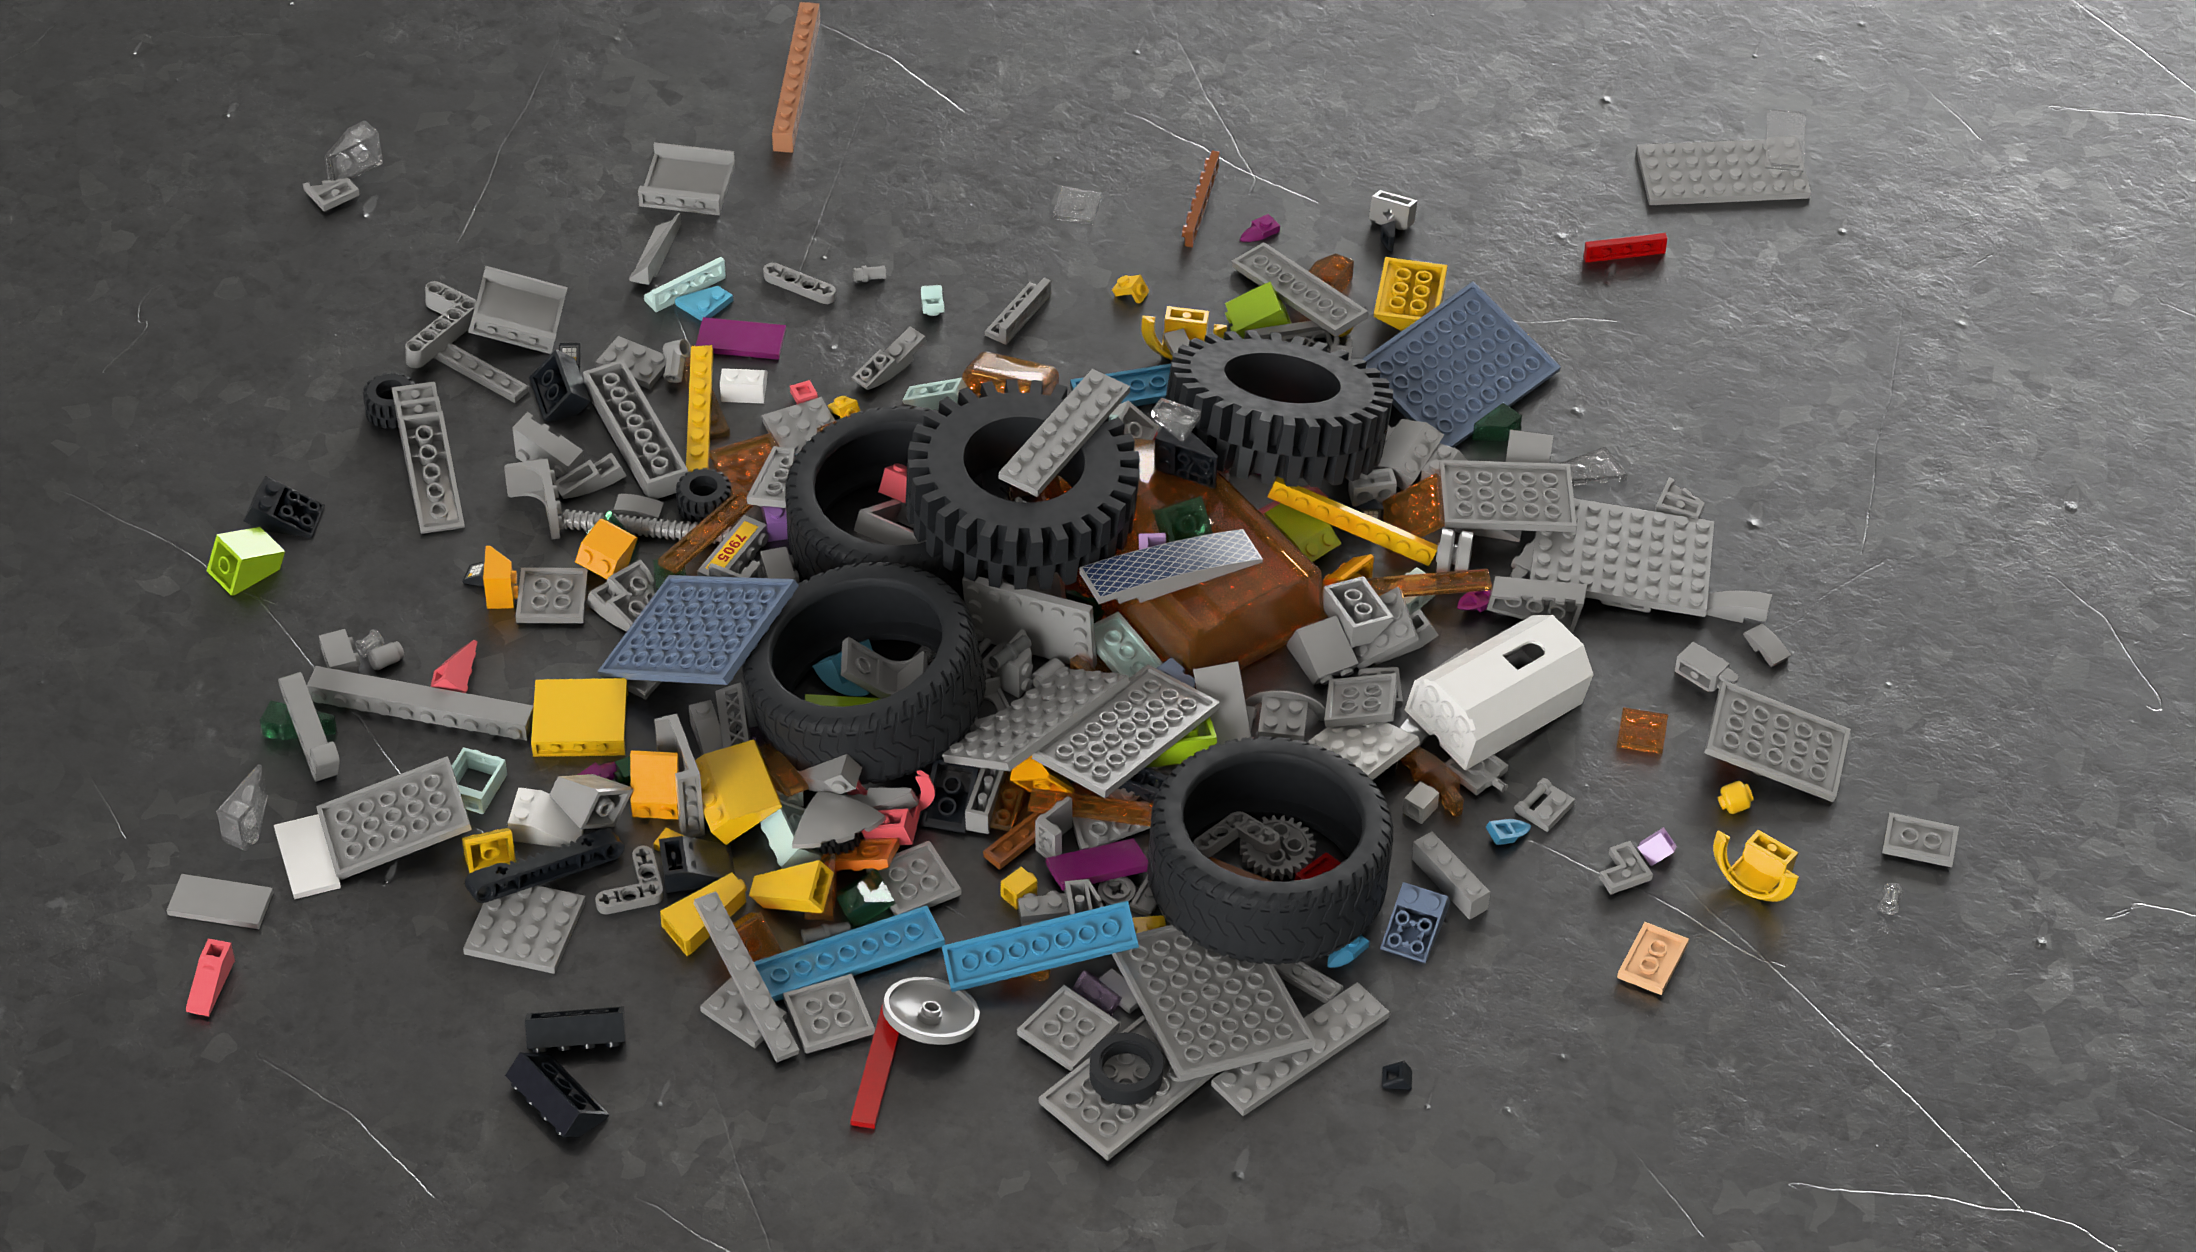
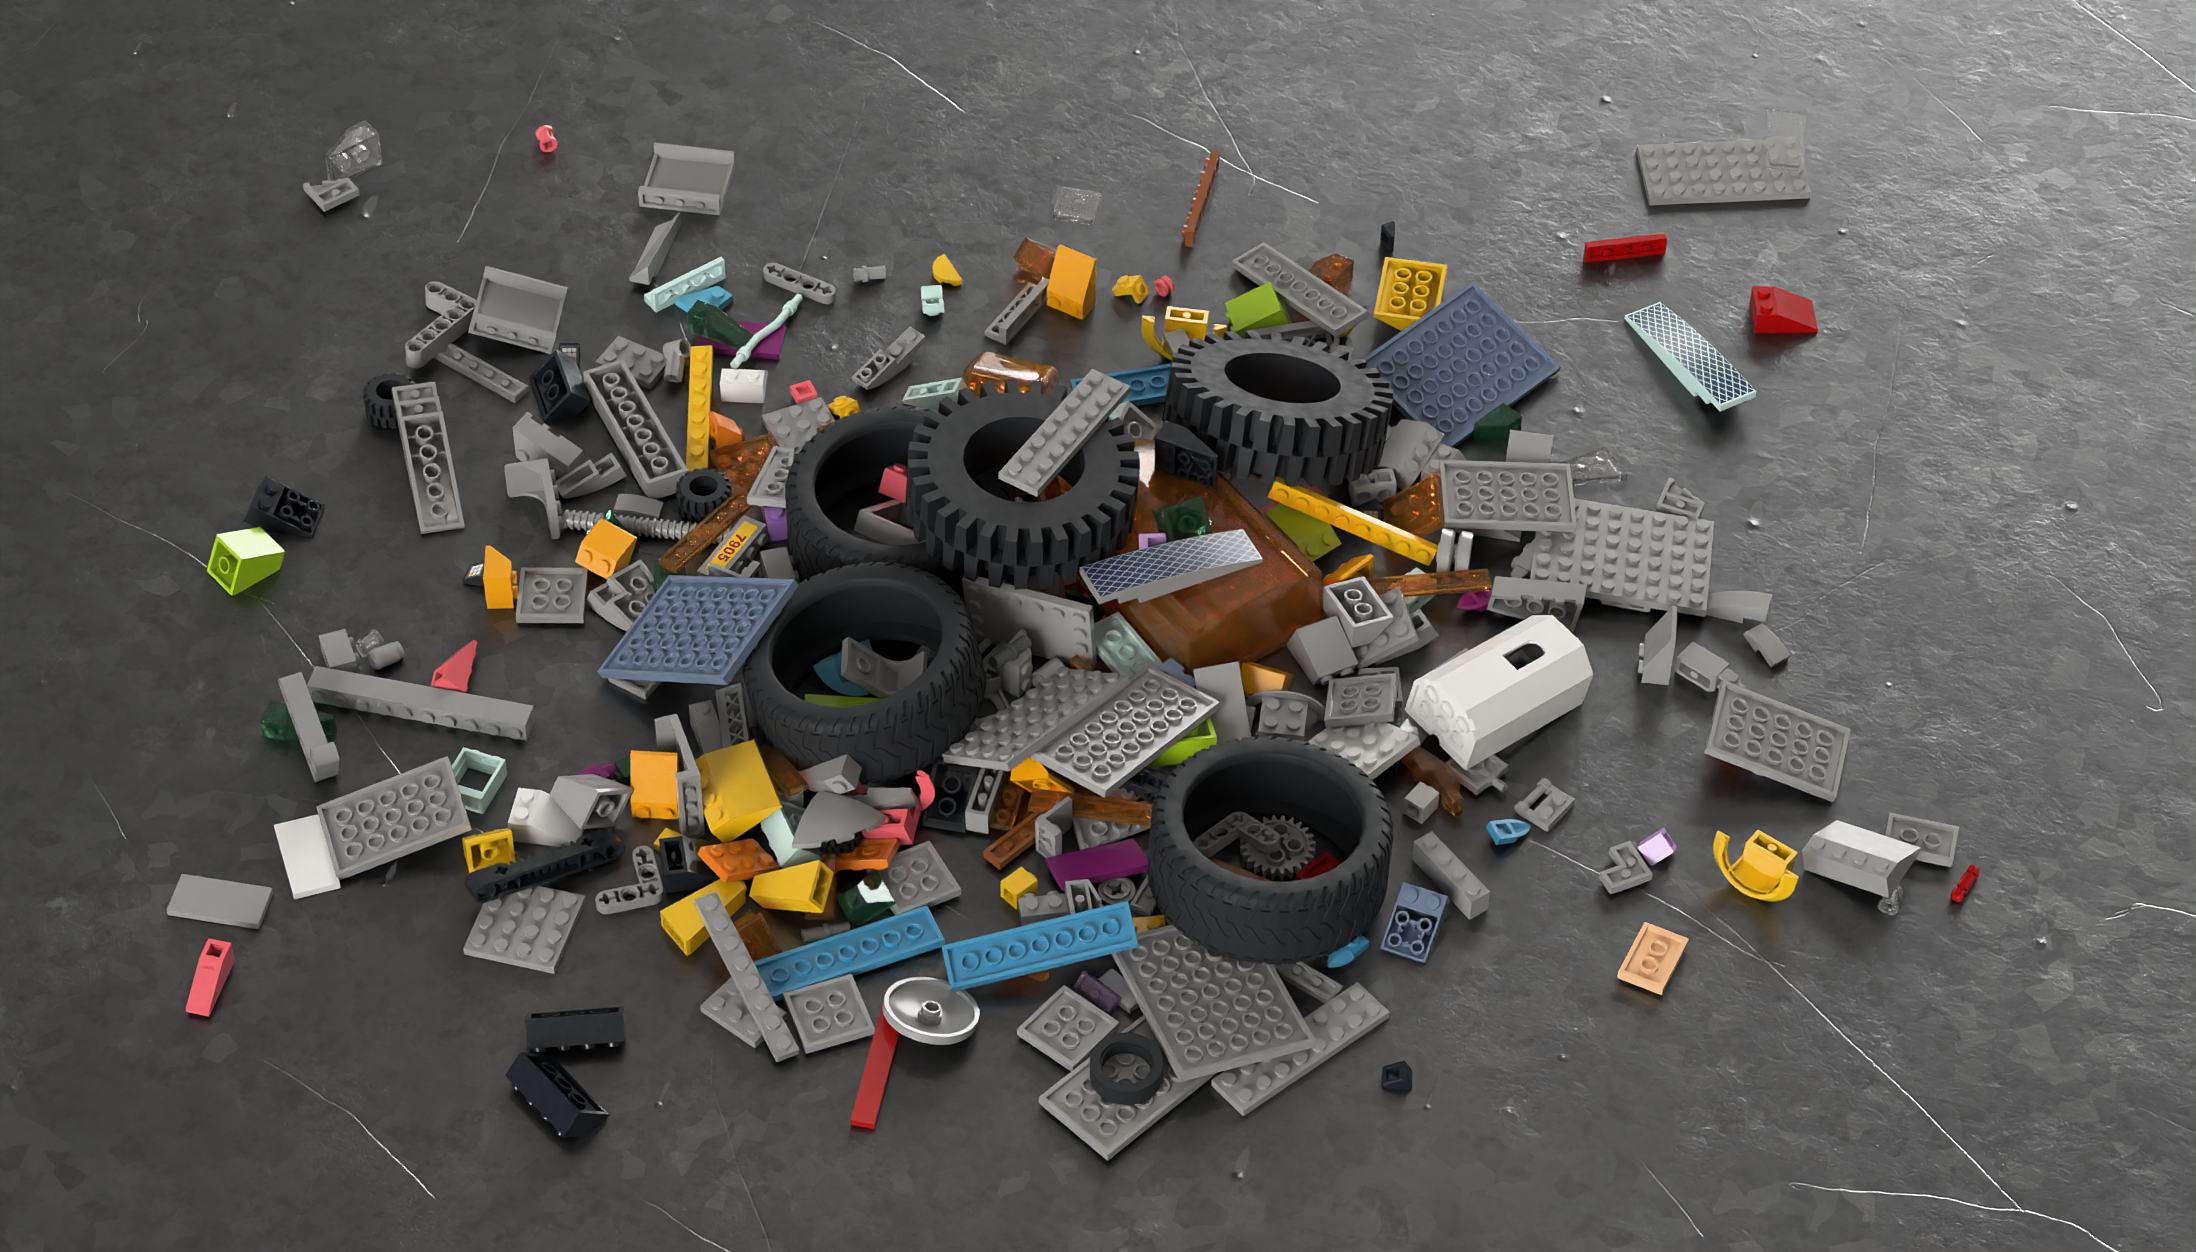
(244, 811): clear slope -> none
(547, 141): none -> coral bush
(579, 717): yellow panel -> none
(716, 325): none -> clear green slope
(723, 431): none -> orange slope
(737, 860): none -> orange plate
(745, 351): none -> light aqua bar
(796, 77): nougat brick -> none
(945, 272): none -> yellow tile
(1035, 258): none -> clear orange slope
(1072, 283): none -> light orange slope
(1164, 286): none -> coral bush
(1176, 417): clear wing -> none
(1260, 229): magenta plate -> none
(1261, 678): none -> light orange slope
(1392, 207): light grey brick -> none
(1642, 730): clear orange plate -> none
(1658, 650): none -> light grey slope
(1690, 357): none -> slope
(1735, 797): yellow head -> none
(1781, 311): none -> red slope
(1859, 857): none -> light grey slope
(1965, 883): none -> red axle

